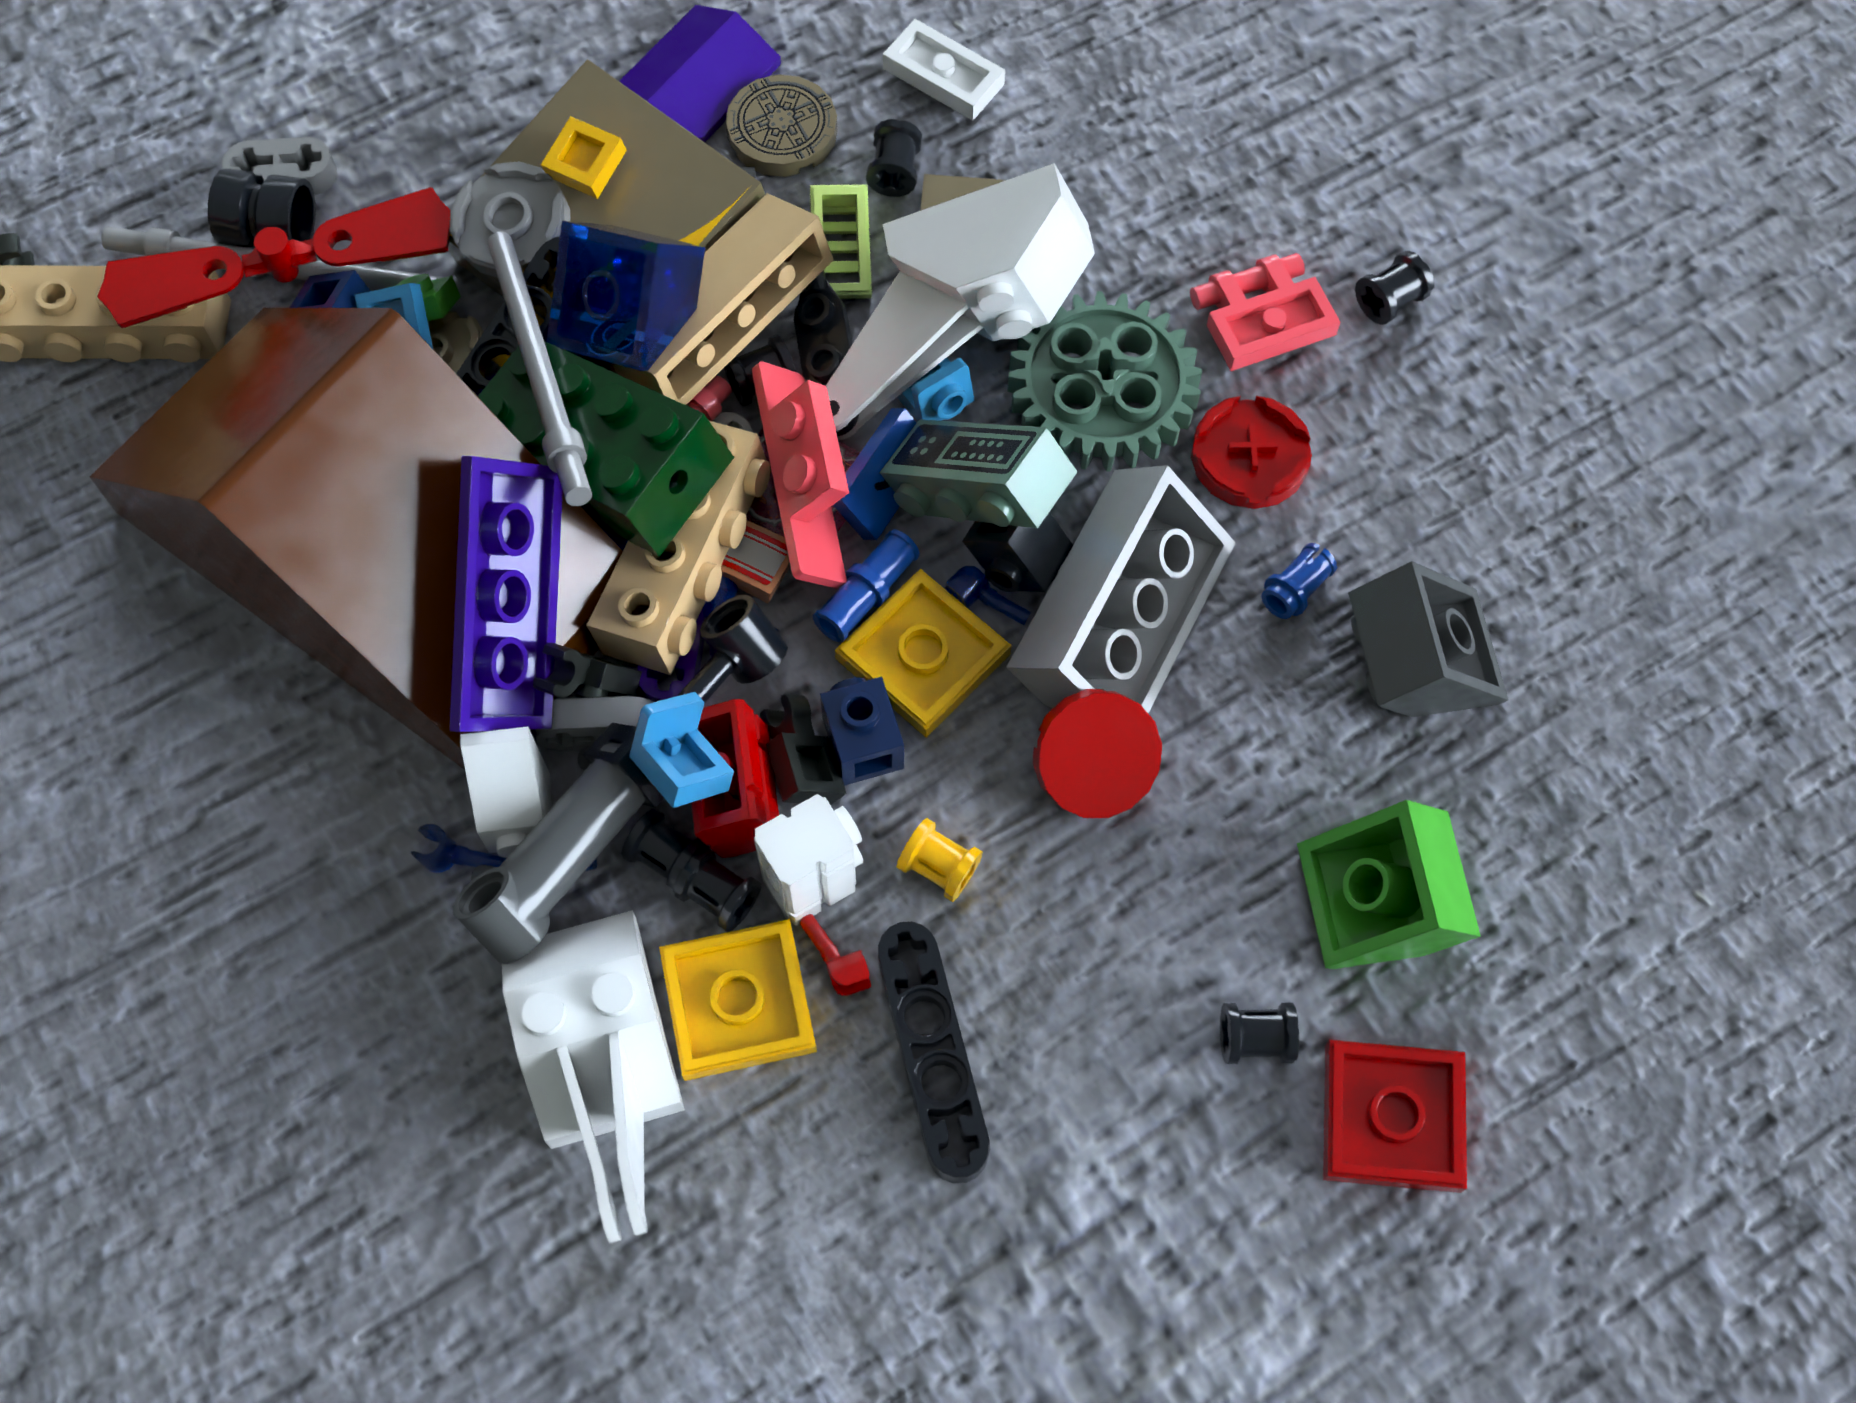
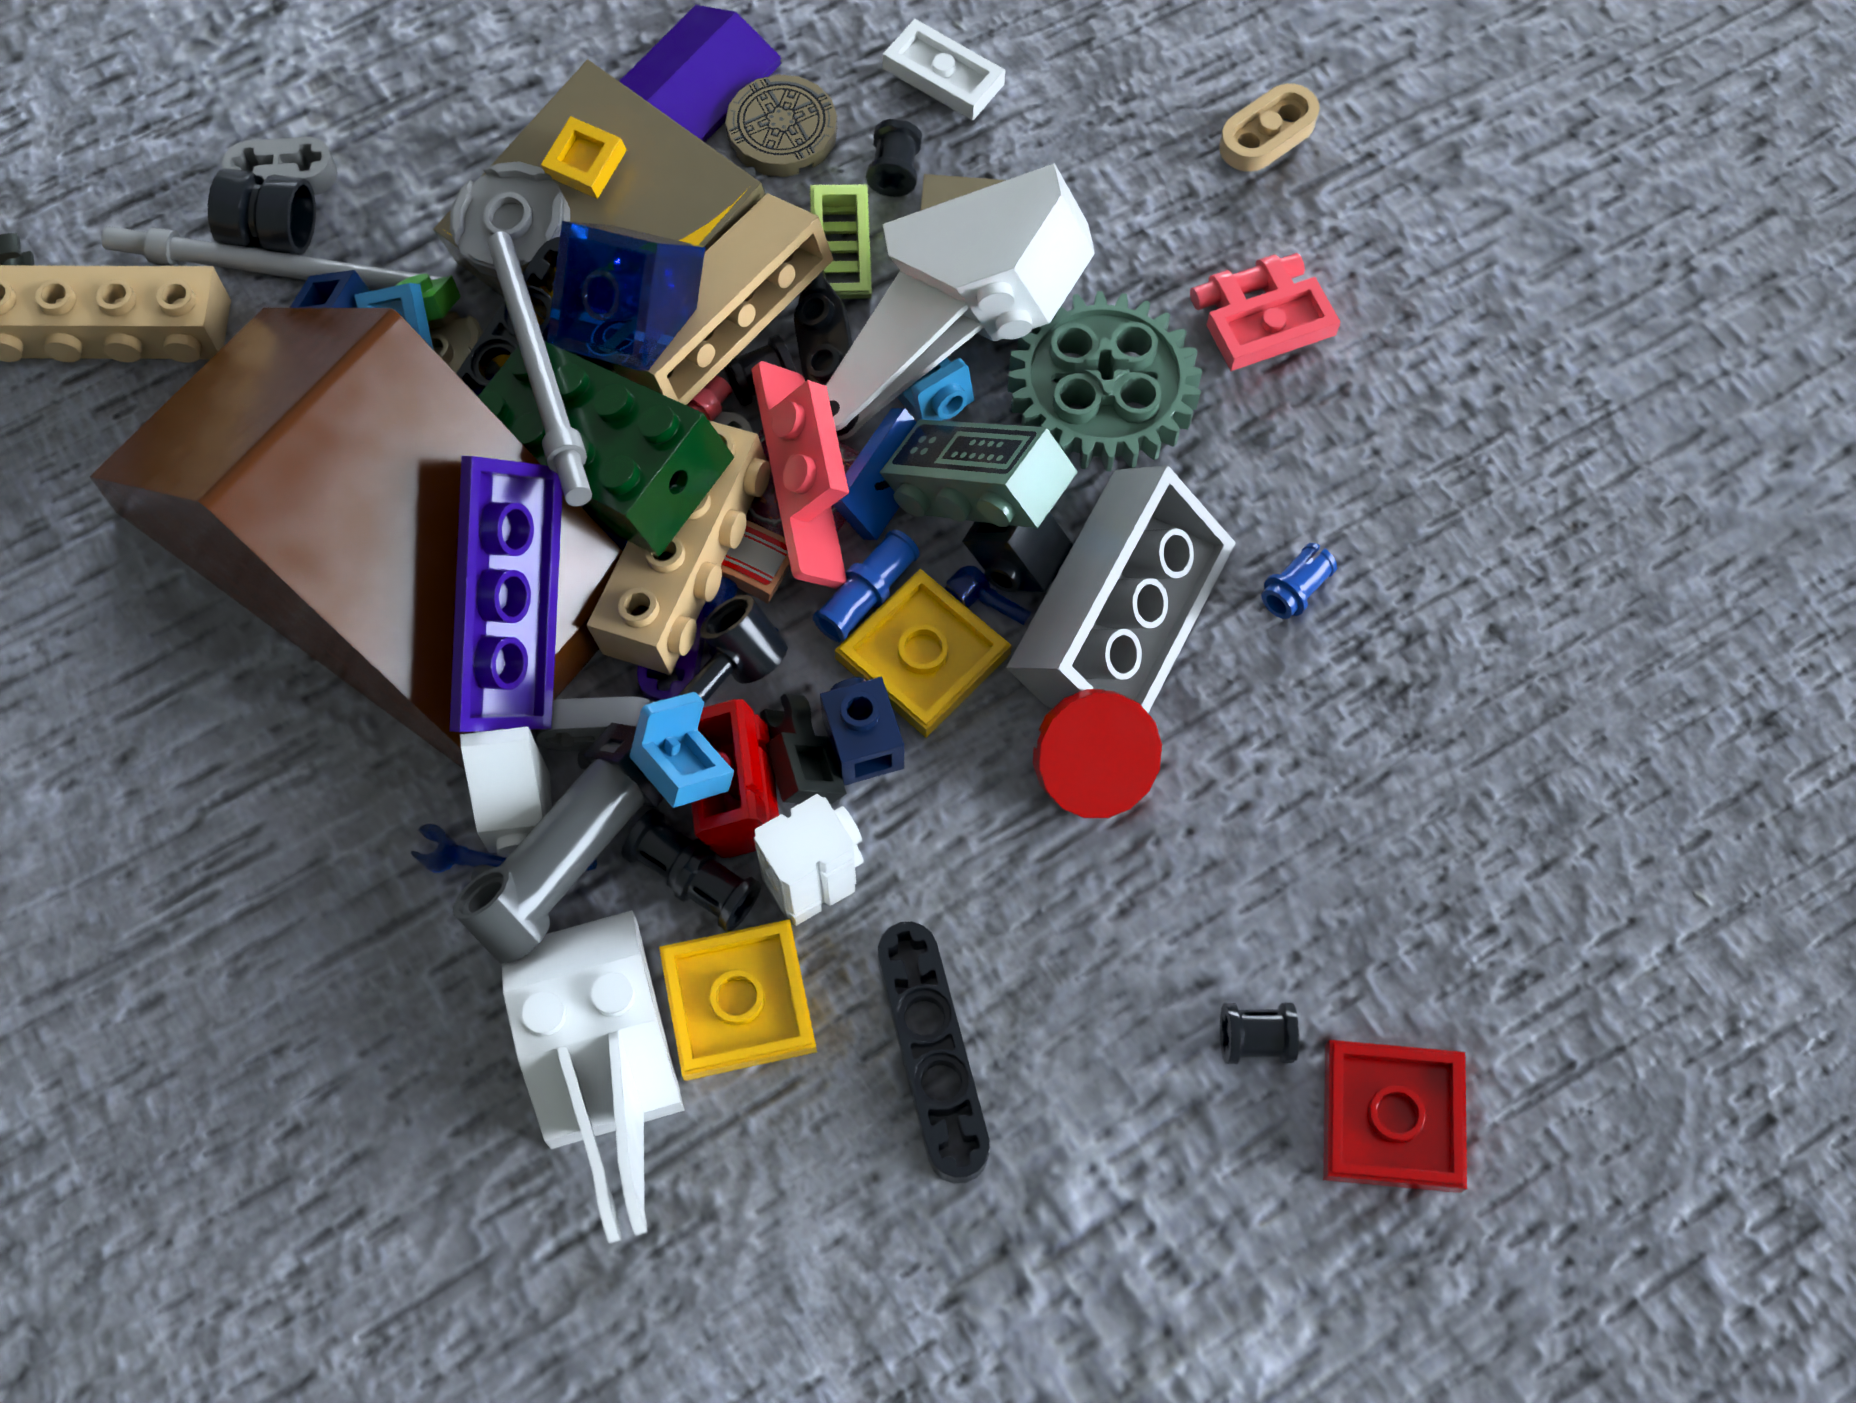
(172, 281): red piece -> none
(585, 675): pearl dark grey plate -> none
(847, 973): red hand -> none
(939, 859): yellow bush -> none
(1251, 452): red tile -> none
(1263, 129): none -> tan plate
(1388, 887): bright green slope -> none
(1395, 287): black bush -> none
(1425, 643): dark grey slope -> none

